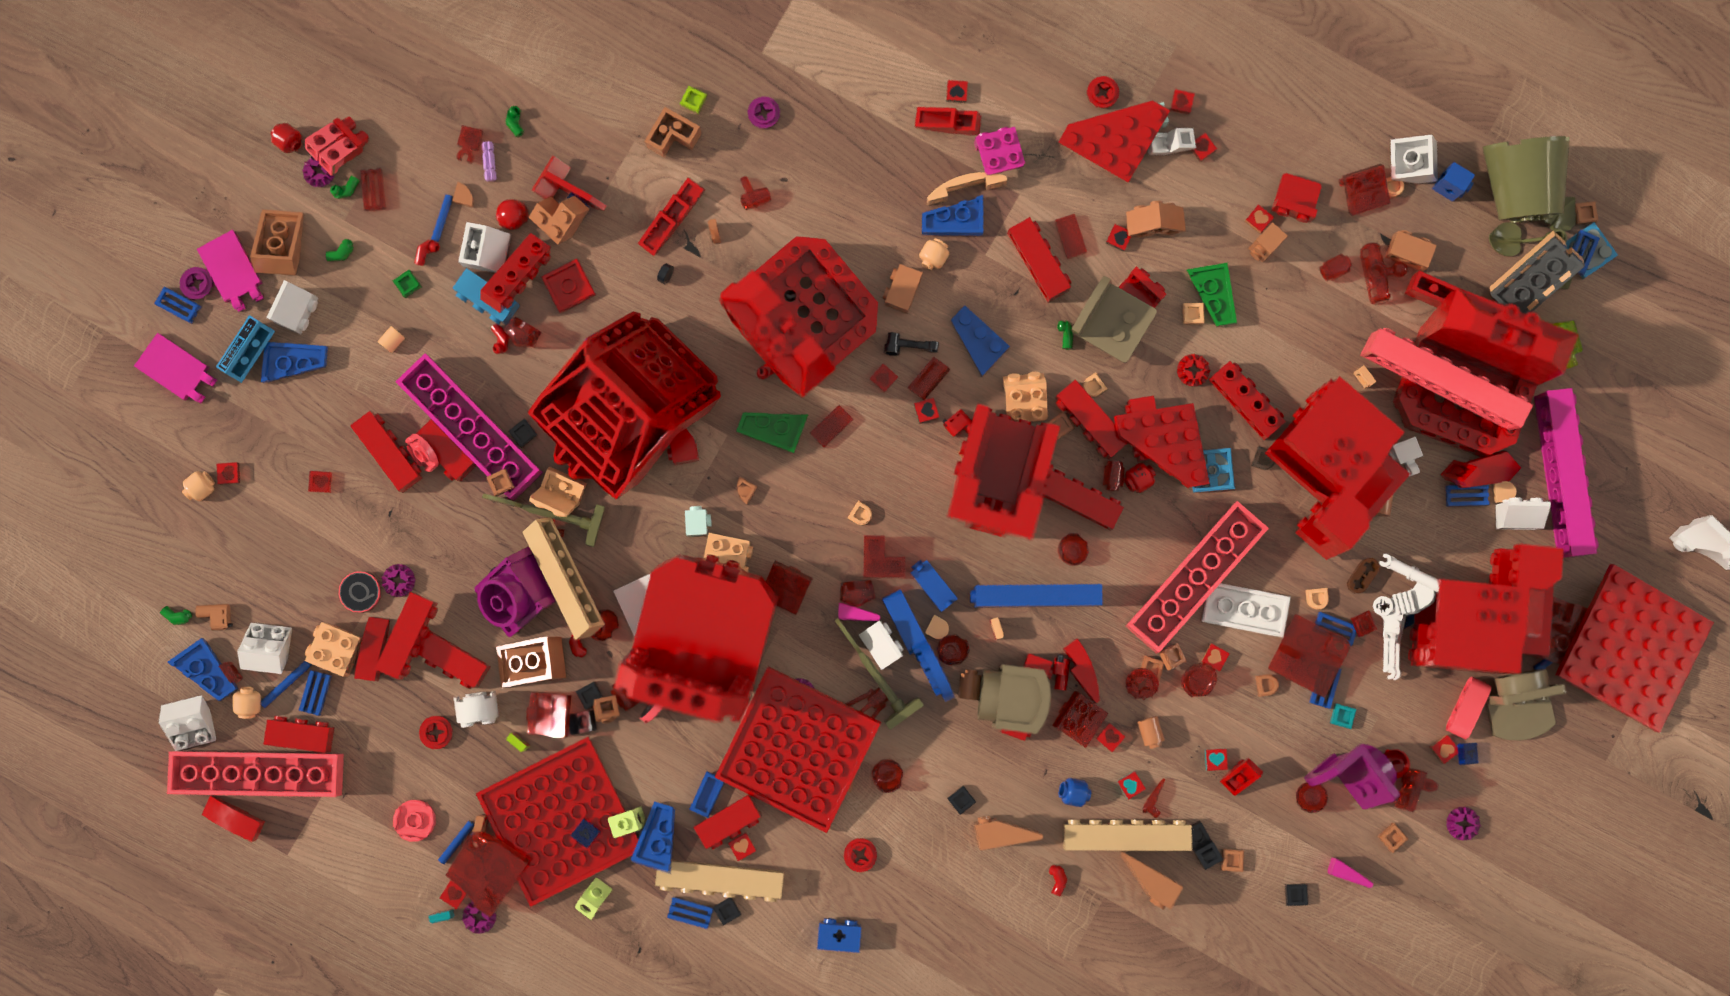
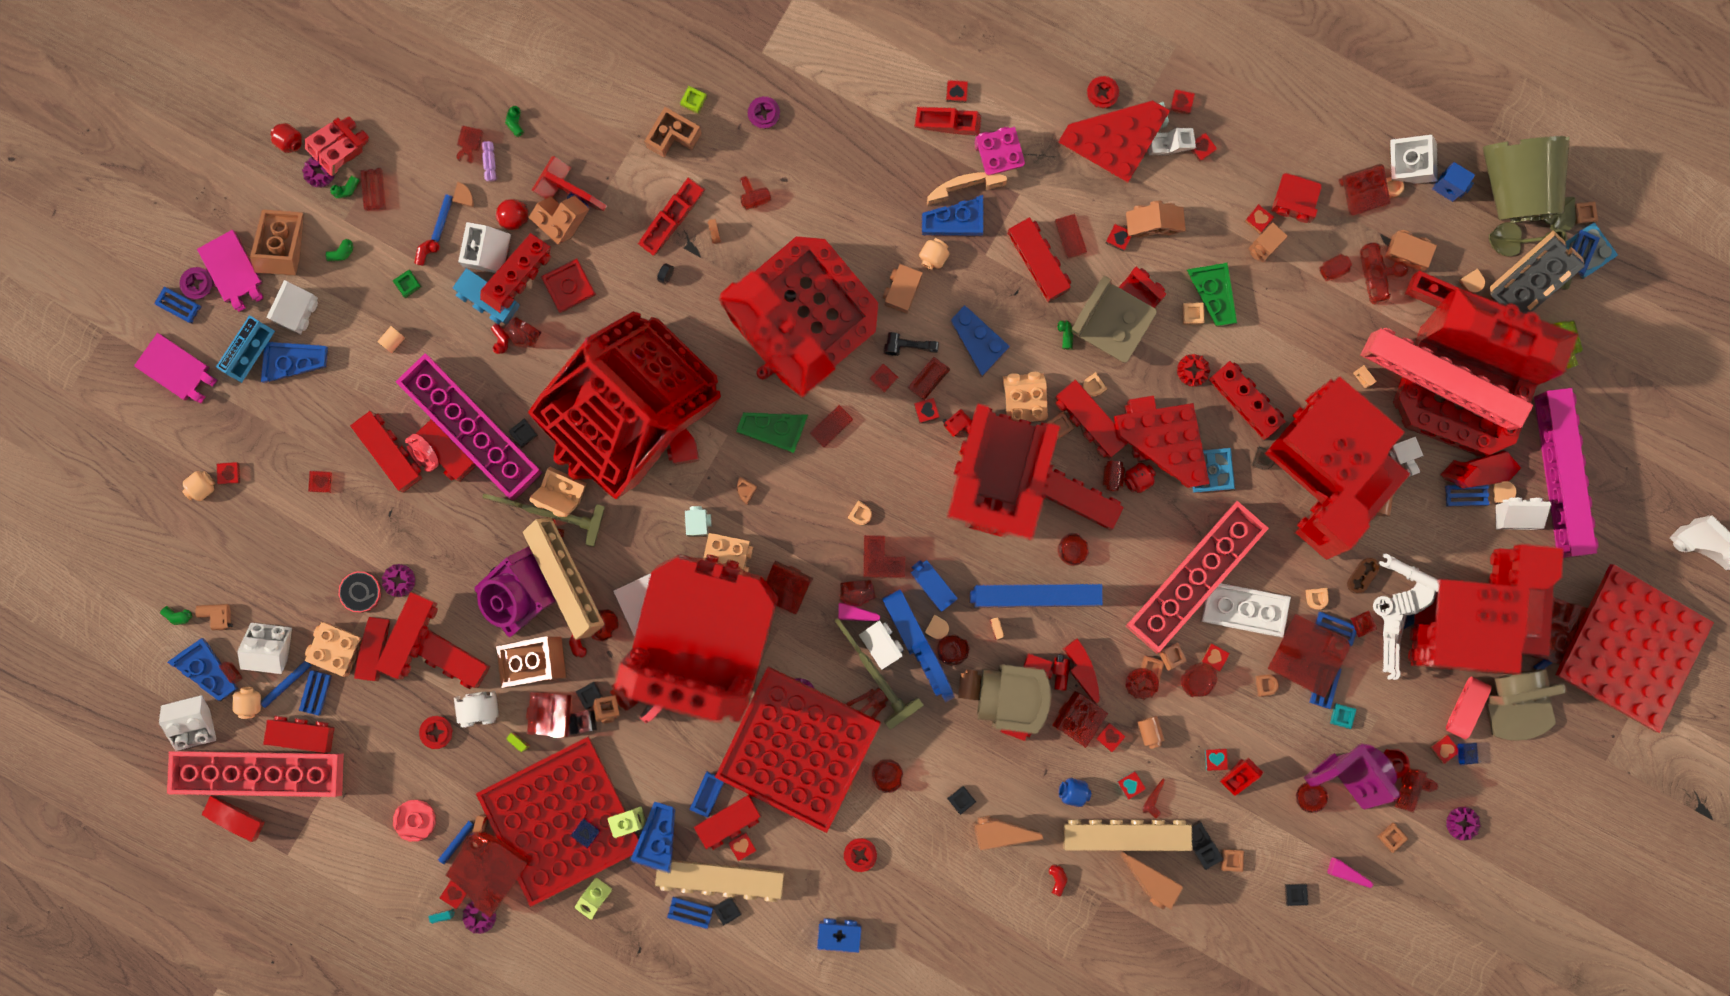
(500, 482): nougat tile -> none
(1473, 282): none -> light nougat tile

